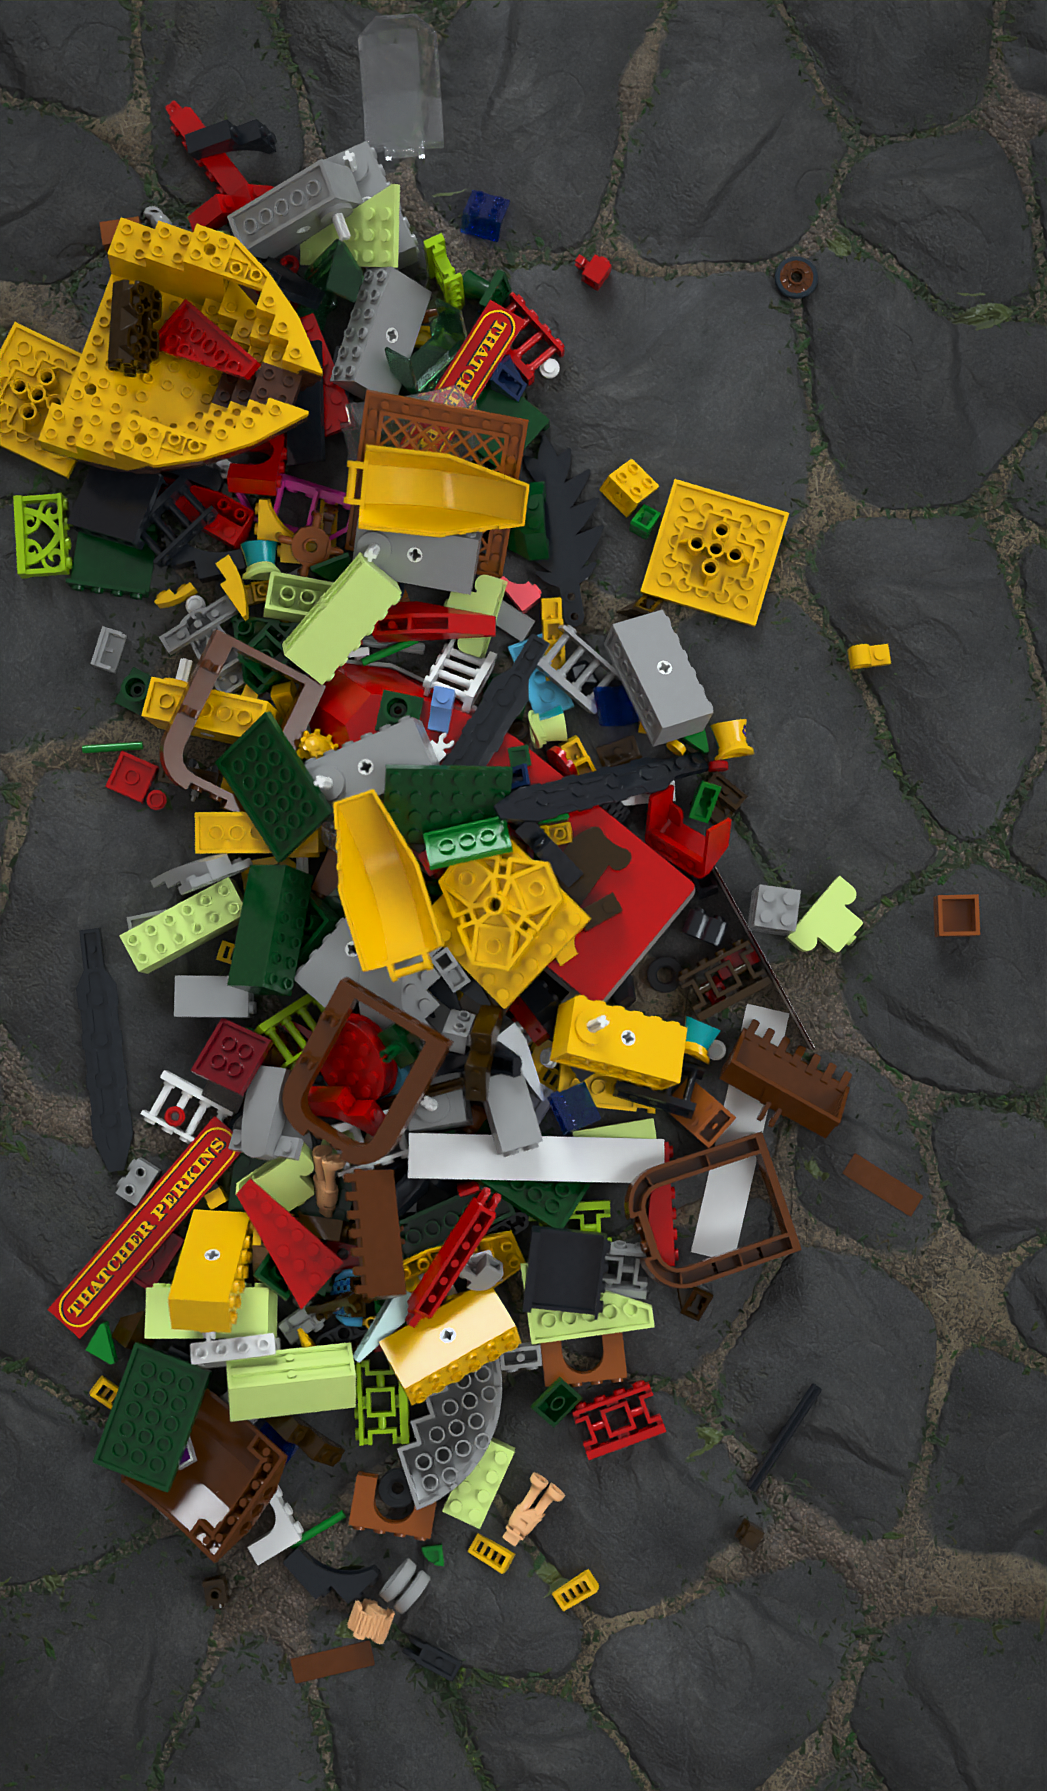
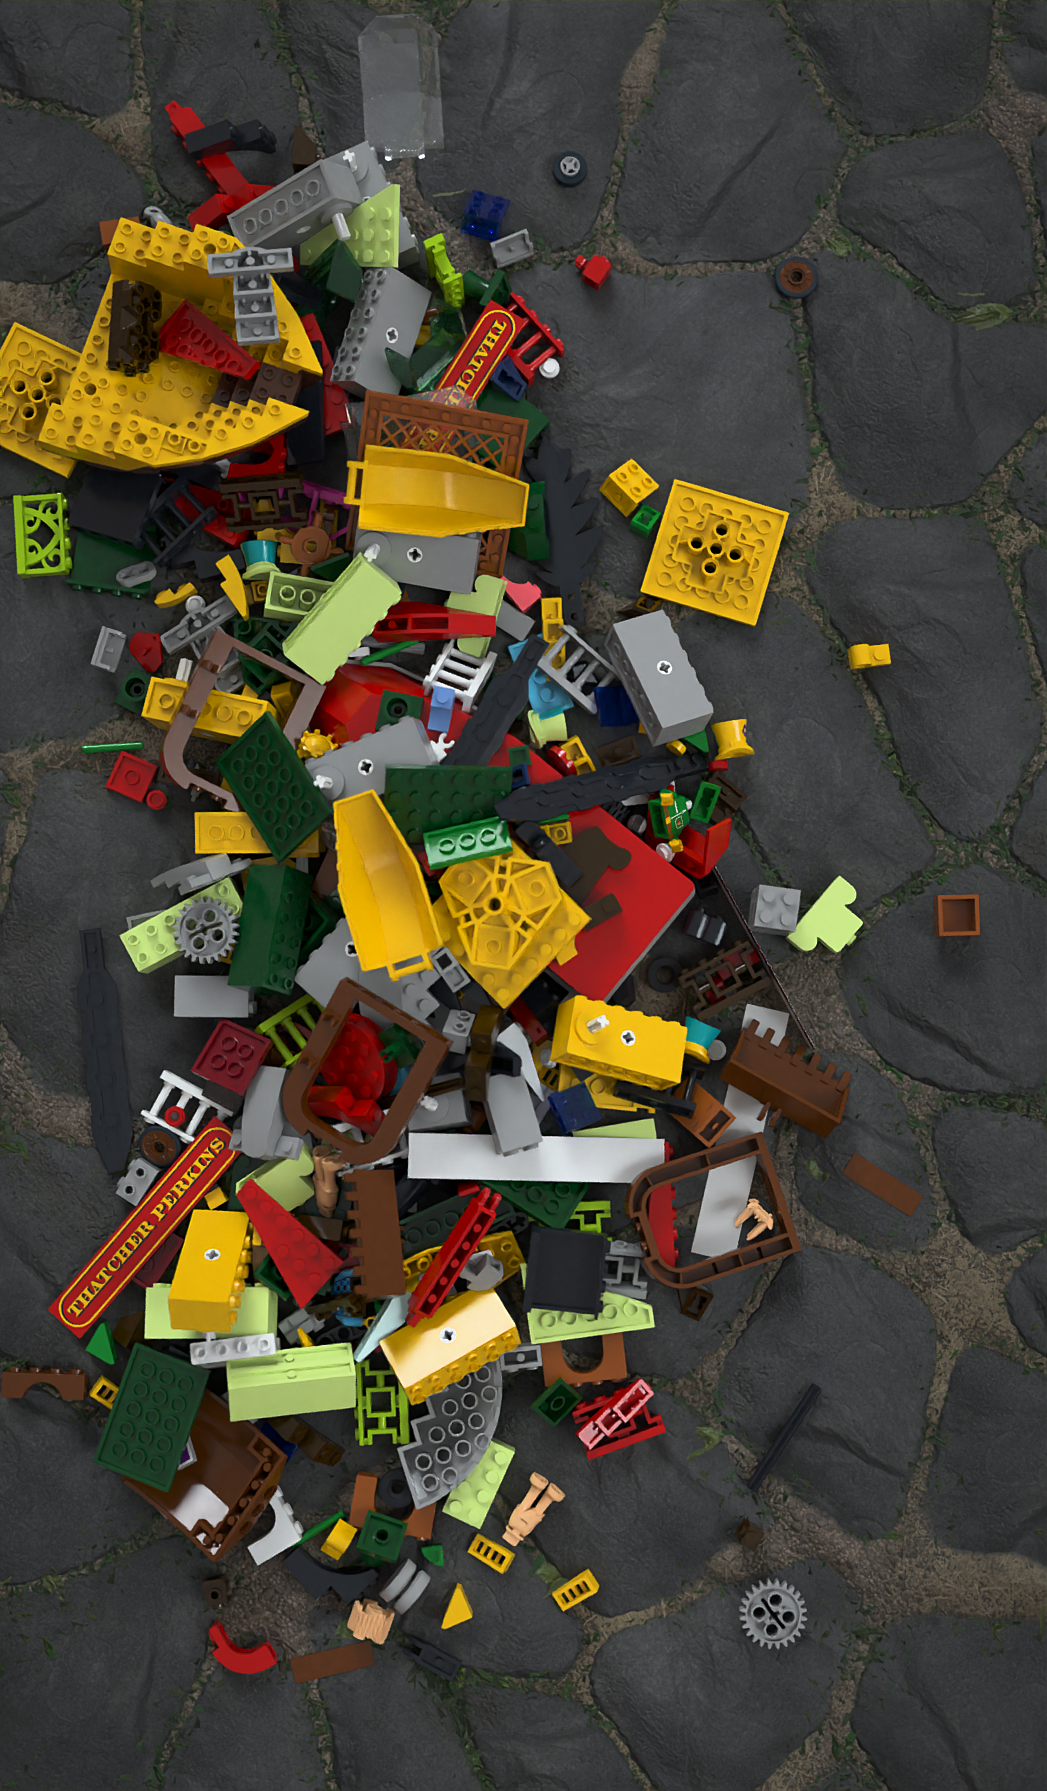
(71, 1384): none -> reddish brown arch
(136, 574): none -> light grey plate
(147, 644): none -> red piece
(156, 1157): none -> reddish brown wheel
(199, 913): none -> light grey gear
(238, 1658): none -> red arch
(253, 289): none -> light grey slope
(264, 486): none -> dark brown fence
(304, 151): none -> dark brown slope
(338, 1539): none -> yellow plate
(380, 1539): none -> dark green plant
(458, 1609): none -> yellow slope
(511, 249): none -> light grey hinge
(567, 162): none -> black wheel
(615, 1412): none -> red slope
(636, 824): none -> light grey piece
(665, 851): none -> white plate
(669, 817): none -> green torso
(758, 1623): none -> light grey gear
(765, 1219): none -> light nougat piece

